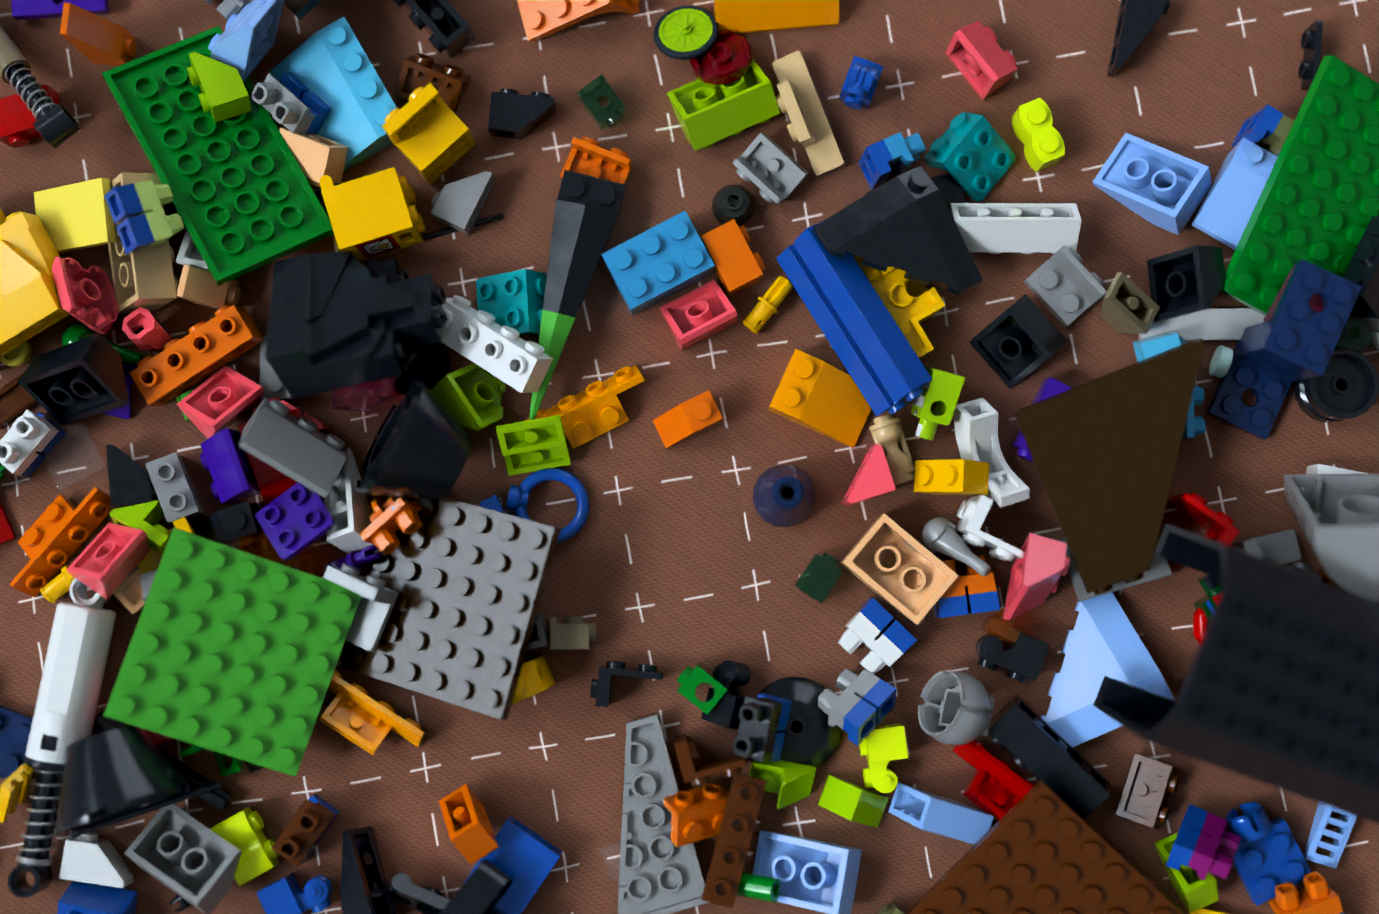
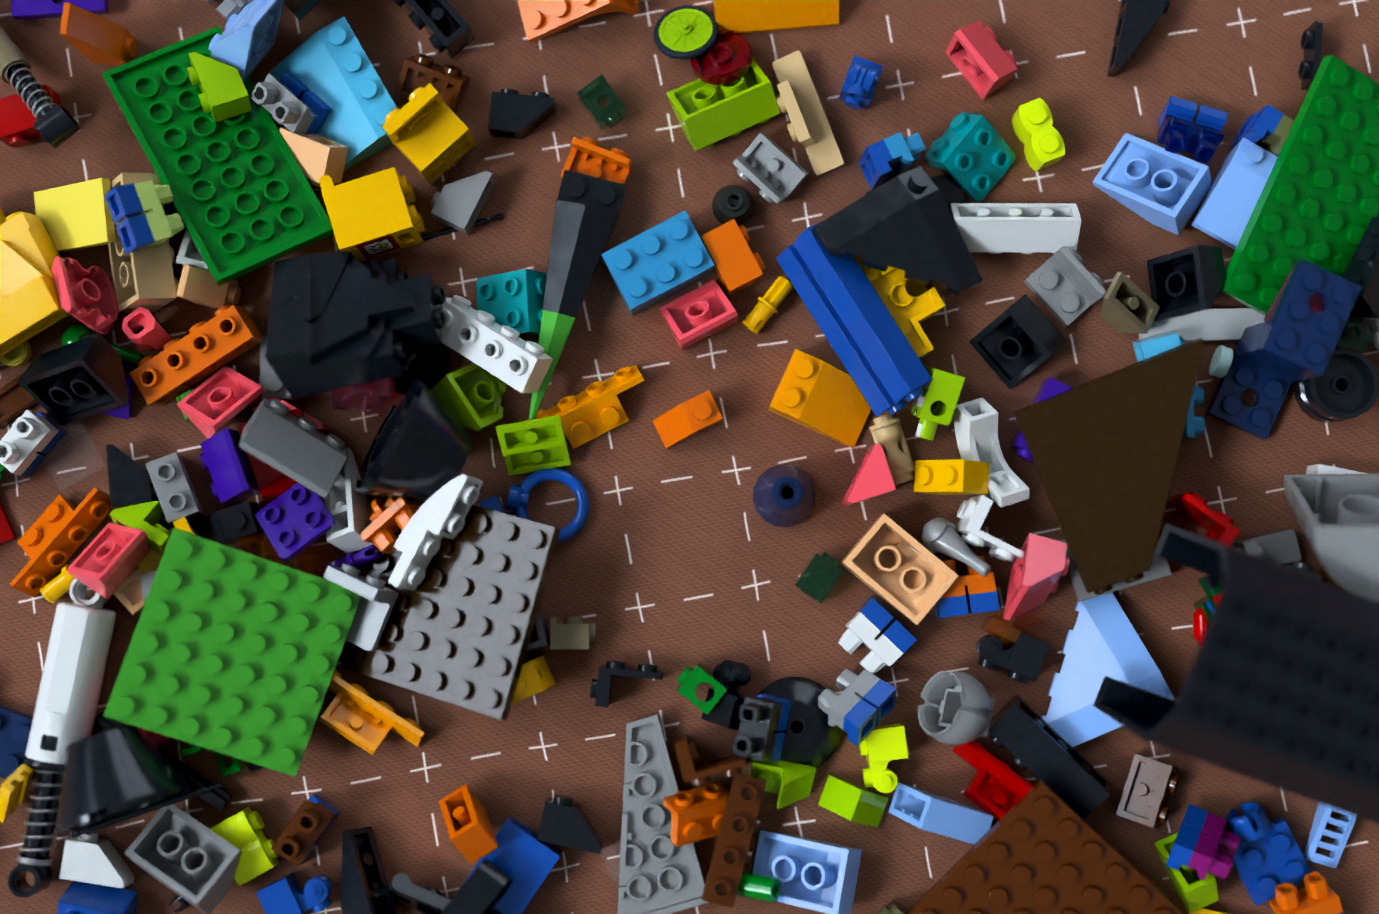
(437, 518): none -> white slope
(568, 826): none -> black slope
(1191, 129): none -> clear blue hips

